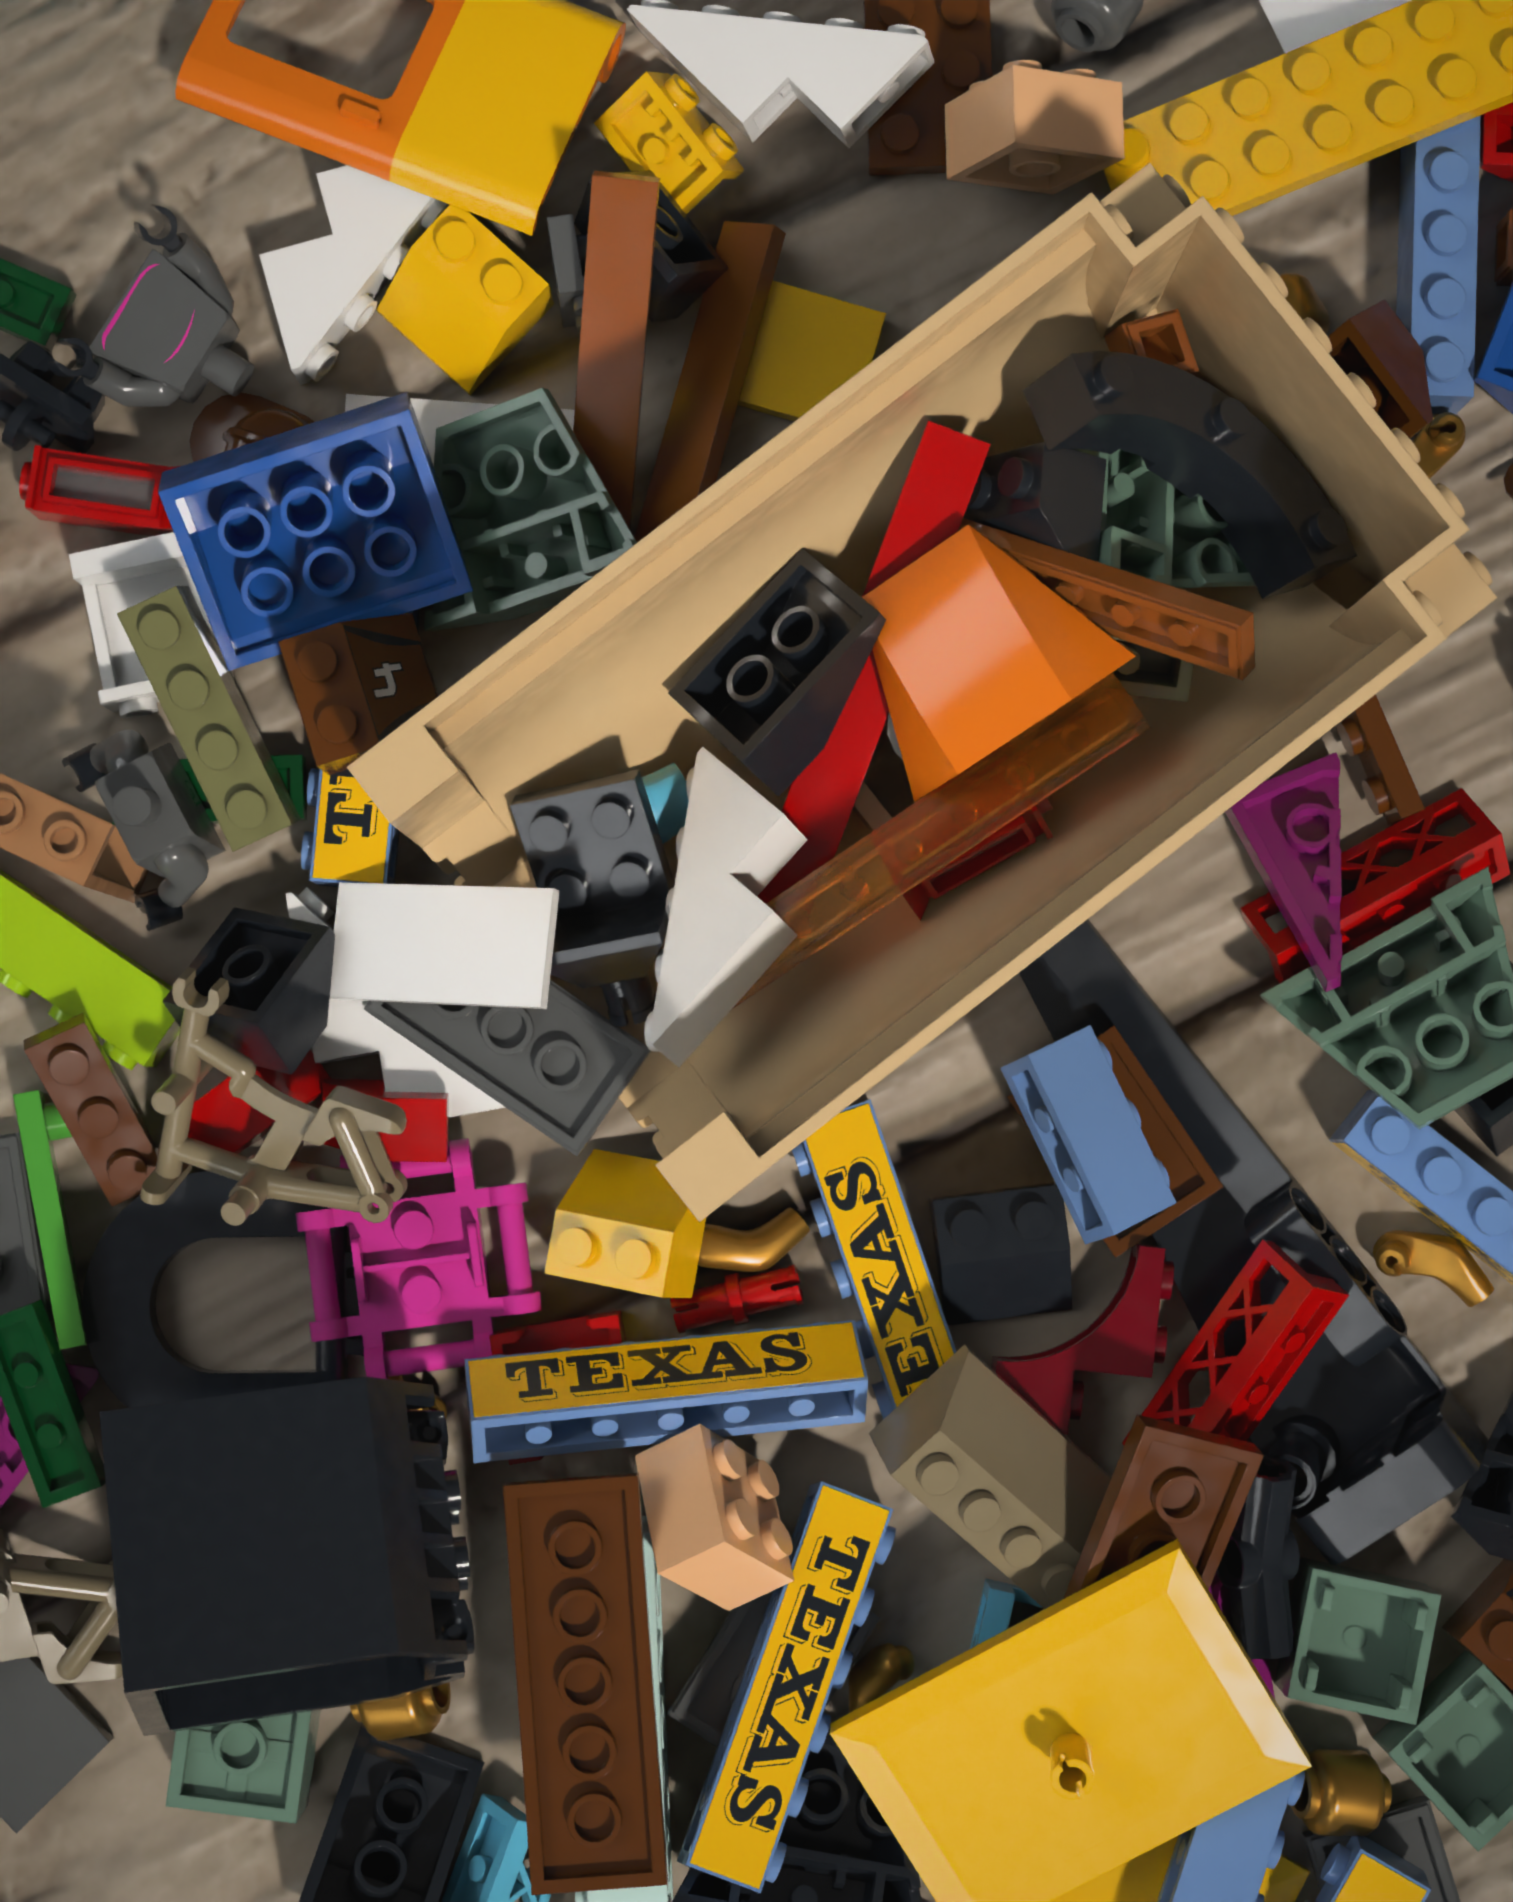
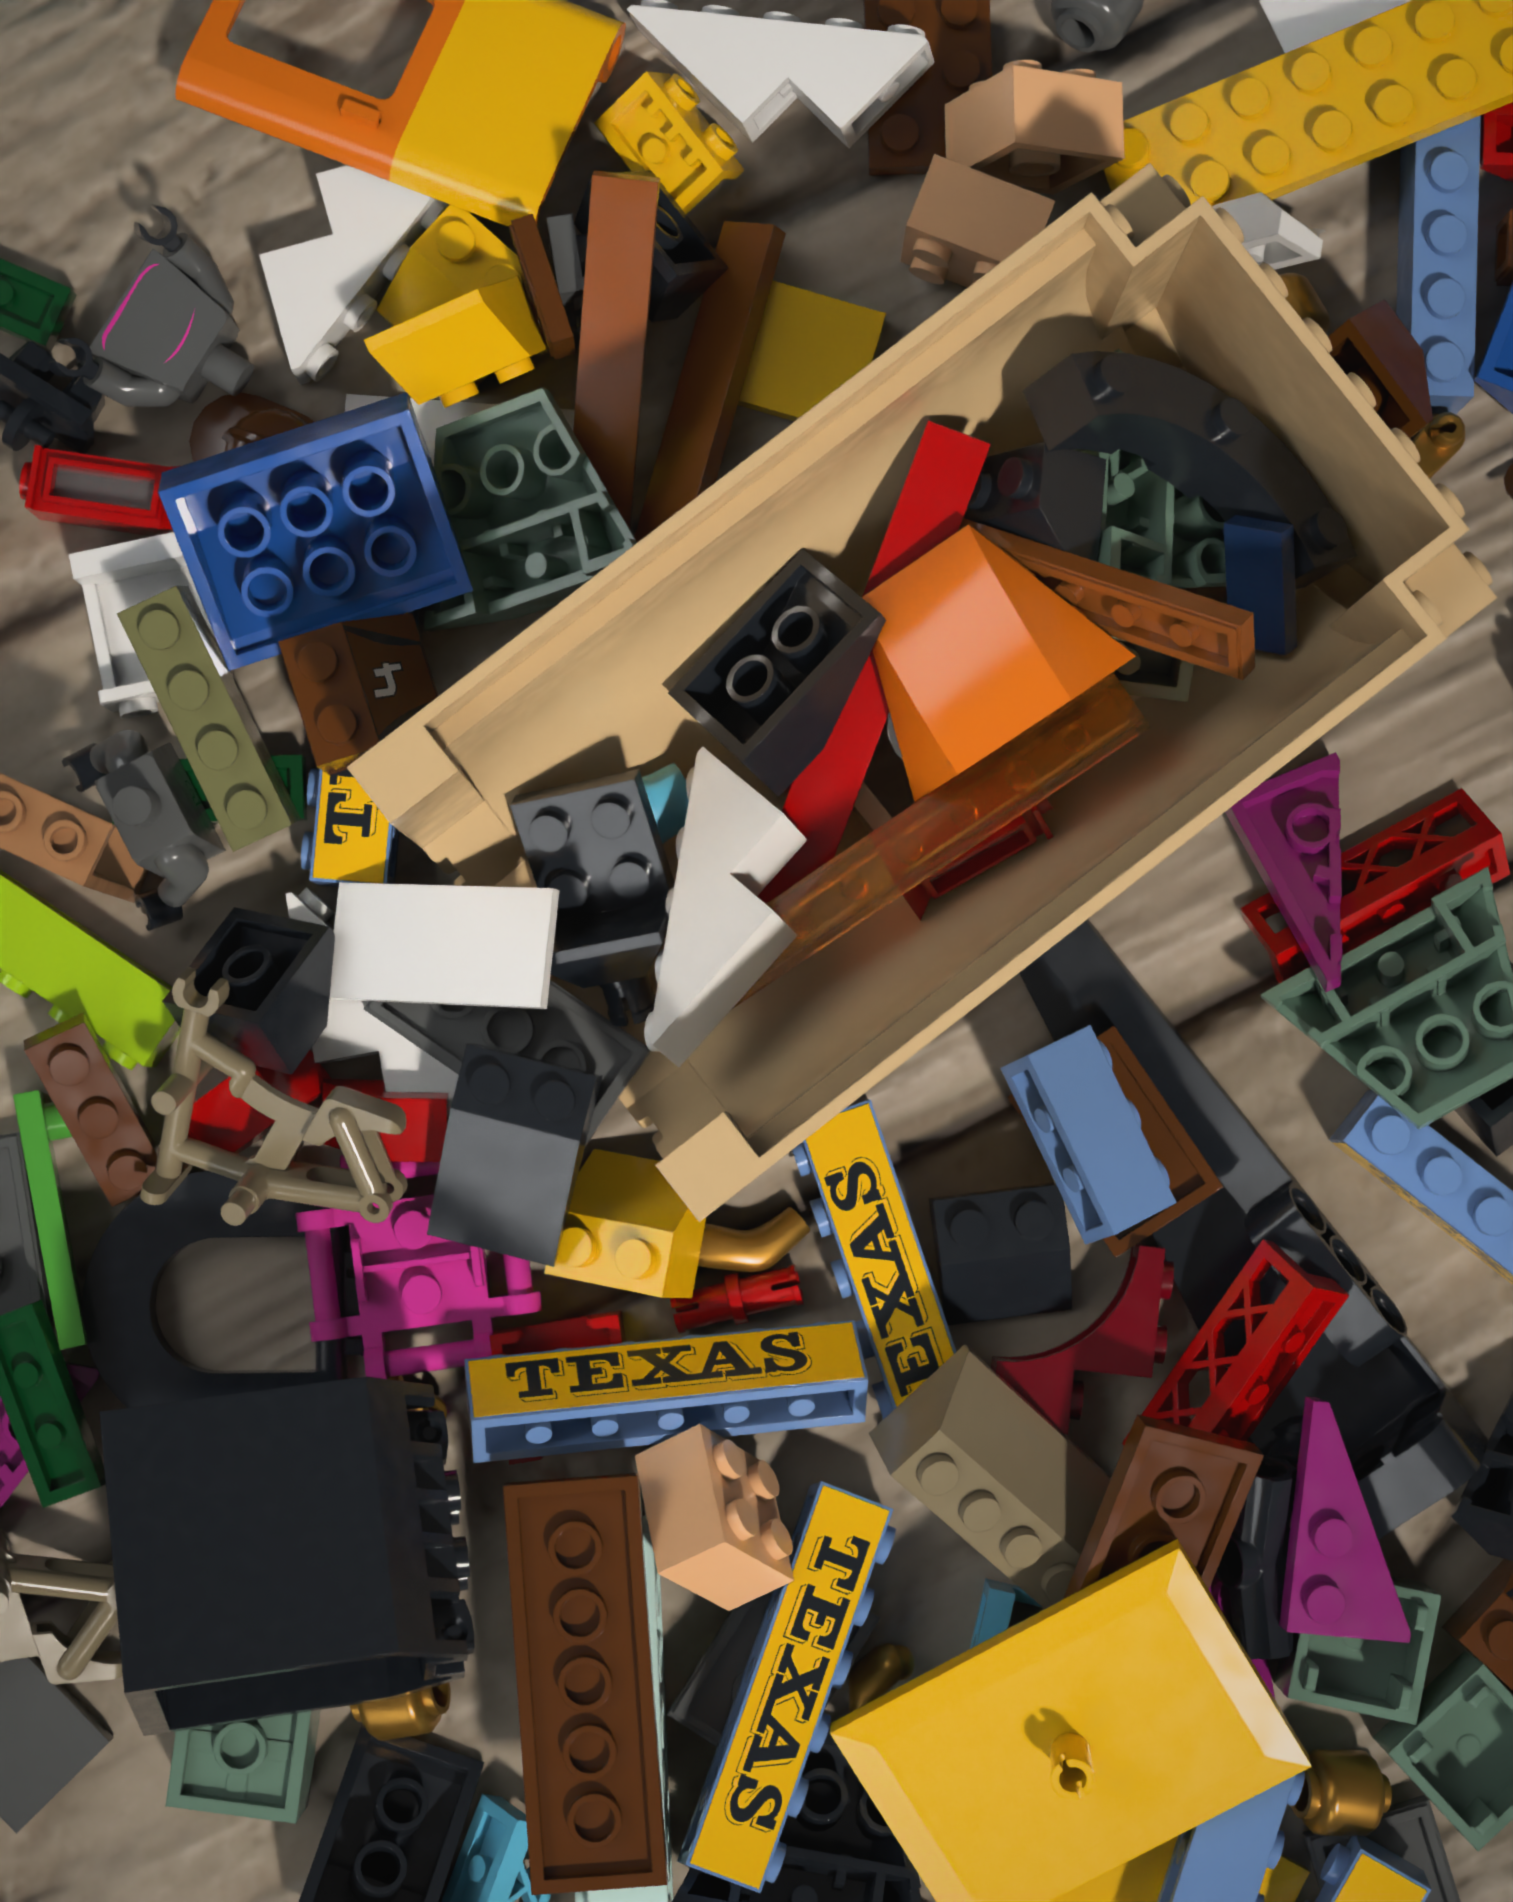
(462, 342): none -> yellow slope
(512, 1153): none -> black slope
(542, 287): none -> reddish brown tile
(968, 223): none -> light nougat brick
(1157, 338): dark orange slope -> none
(1263, 579): none -> dark blue tile
(1272, 233): none -> white slope
(1334, 1560): none -> magenta wing
(1389, 783): reddish brown plate -> none
(1436, 1257): pearl gold arm -> none

